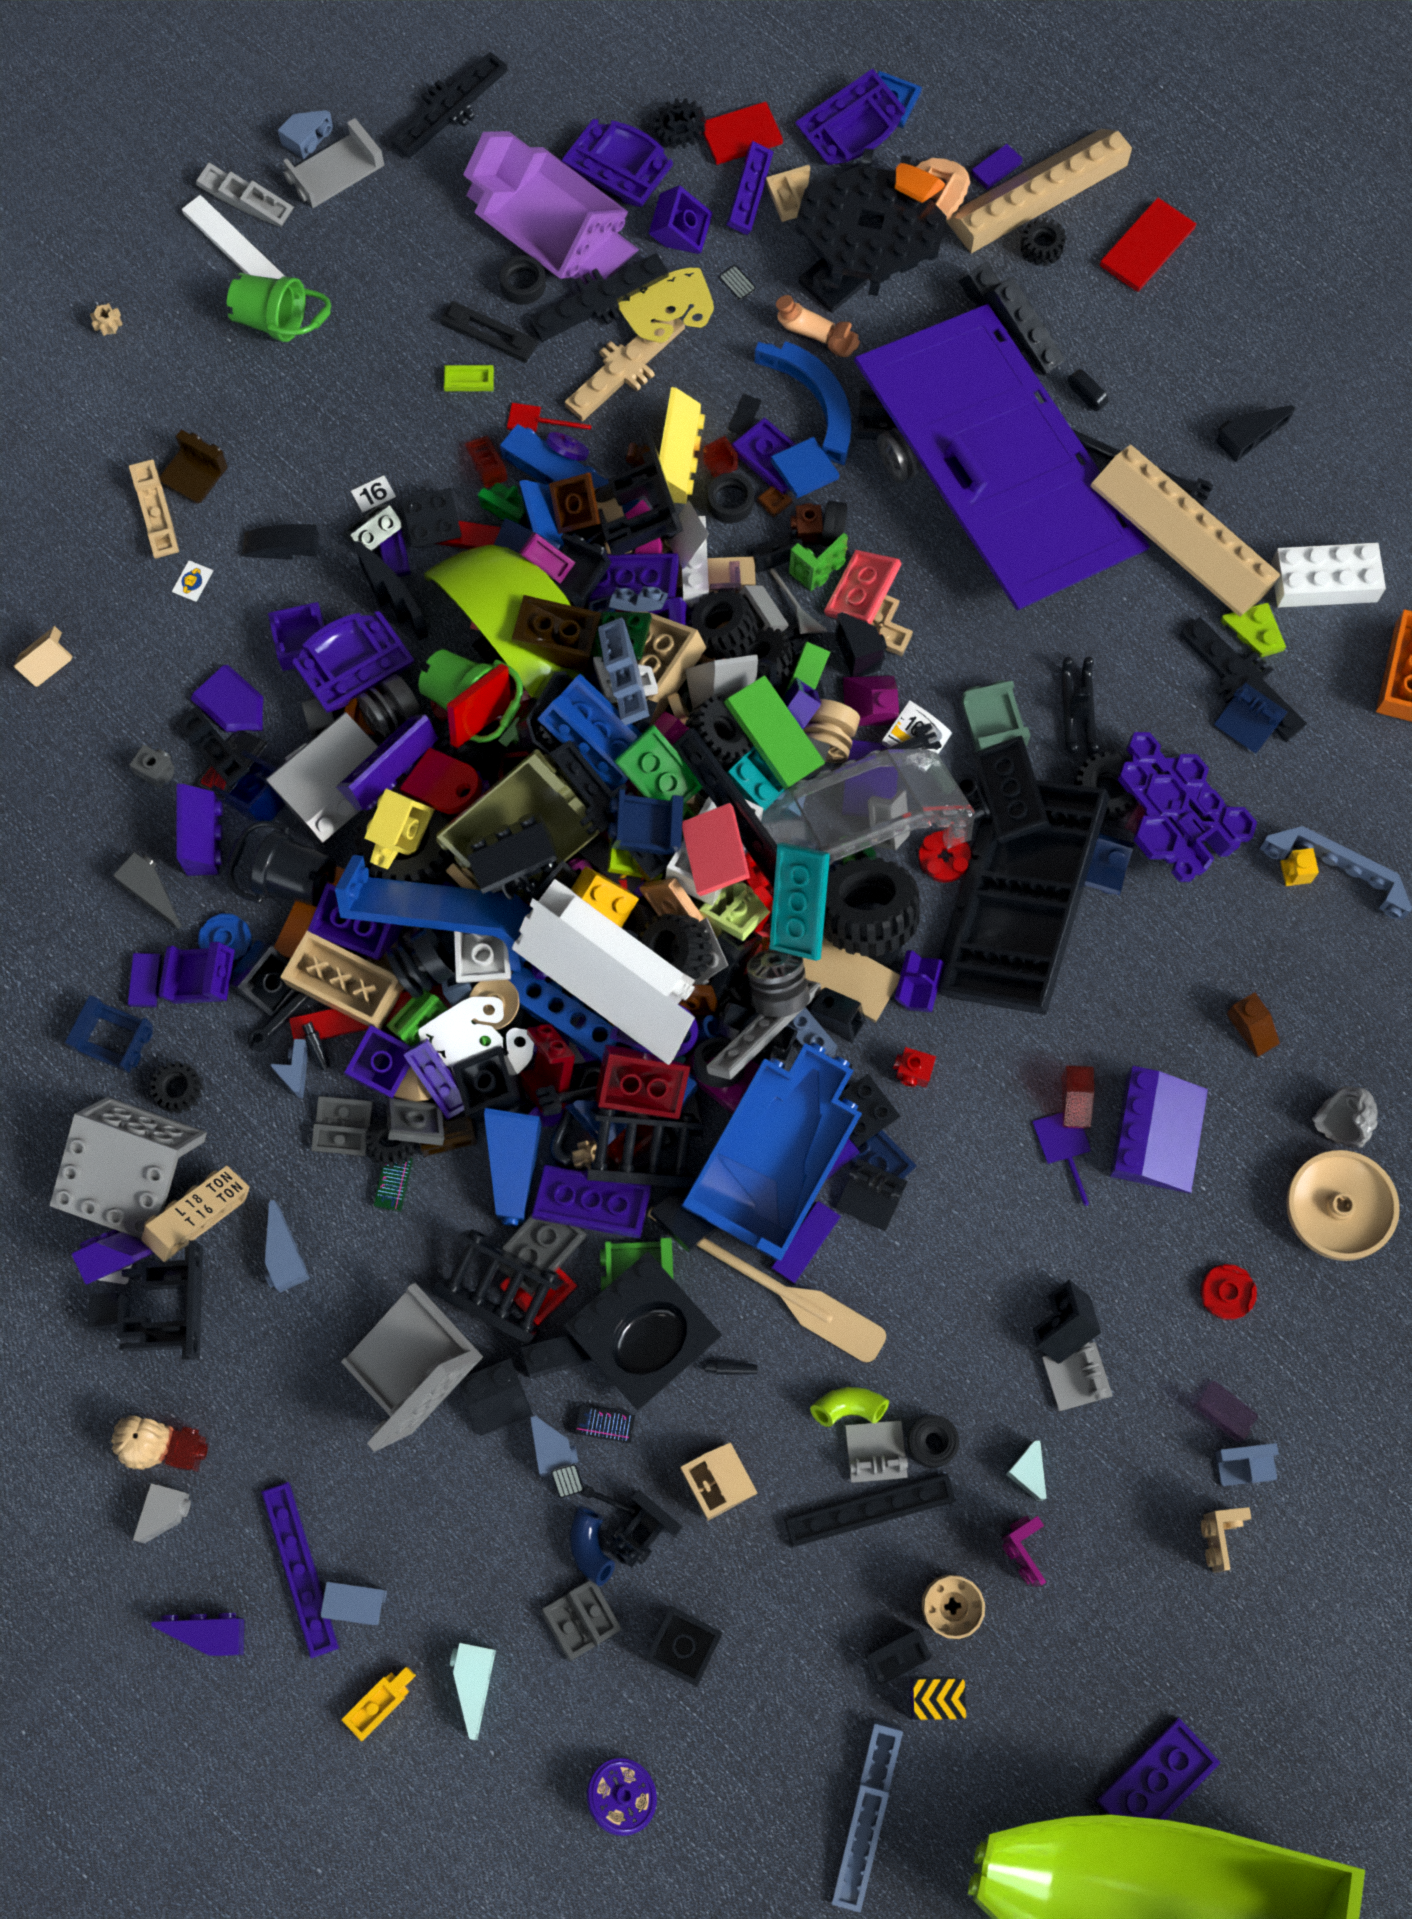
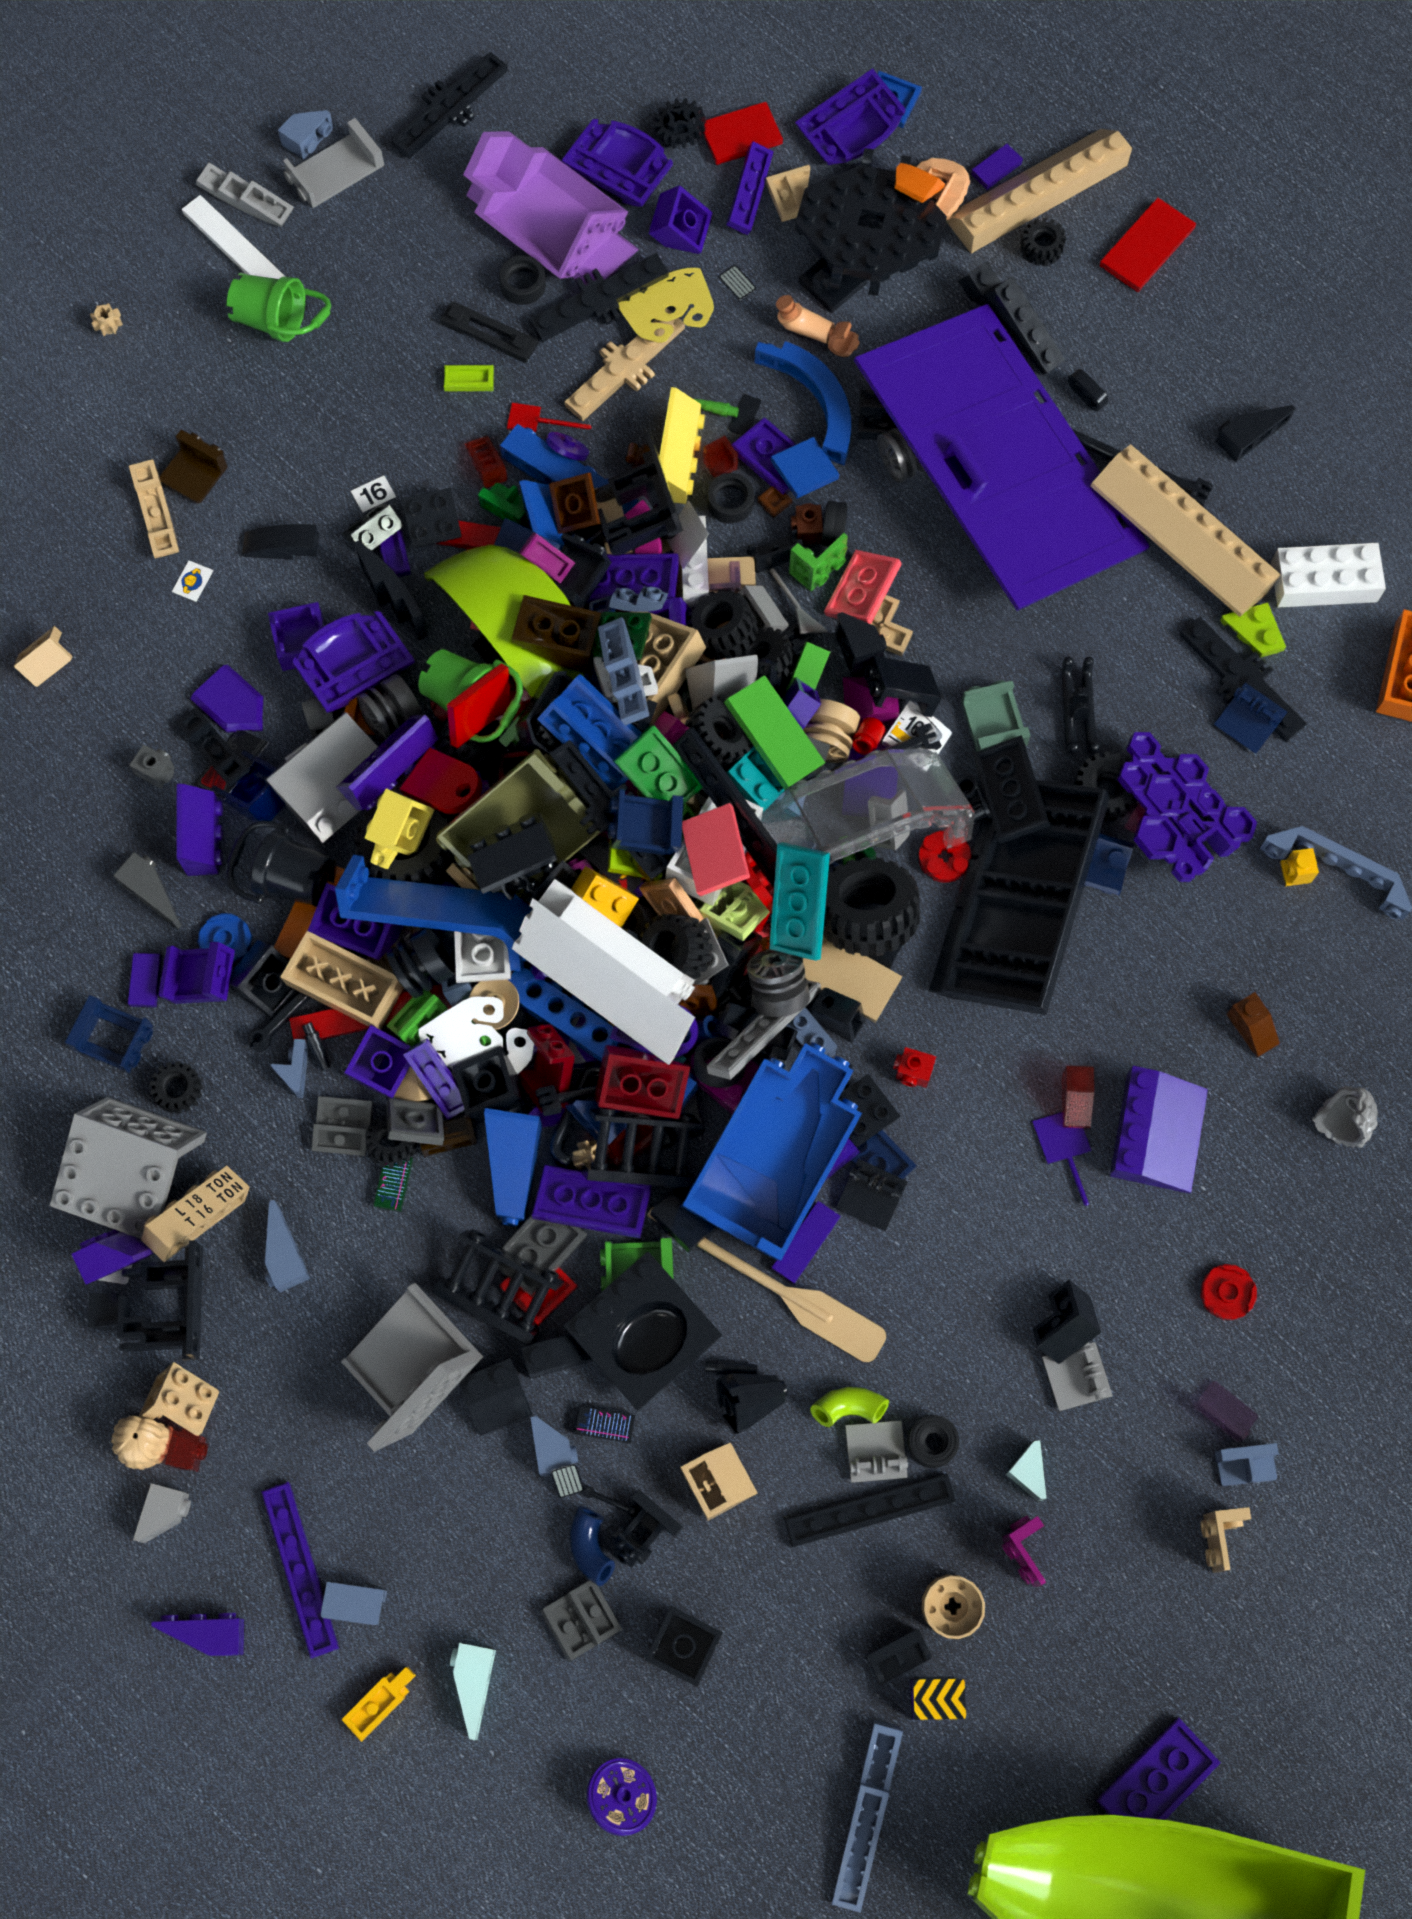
(180, 1398): none -> tan bracket
(719, 408): none -> bright green animal
(749, 1398): none -> black cone
(868, 735): none -> red brick
(902, 681): none -> black panel
(919, 982): dark purple panel -> none
(1342, 1205): tan dish -> none

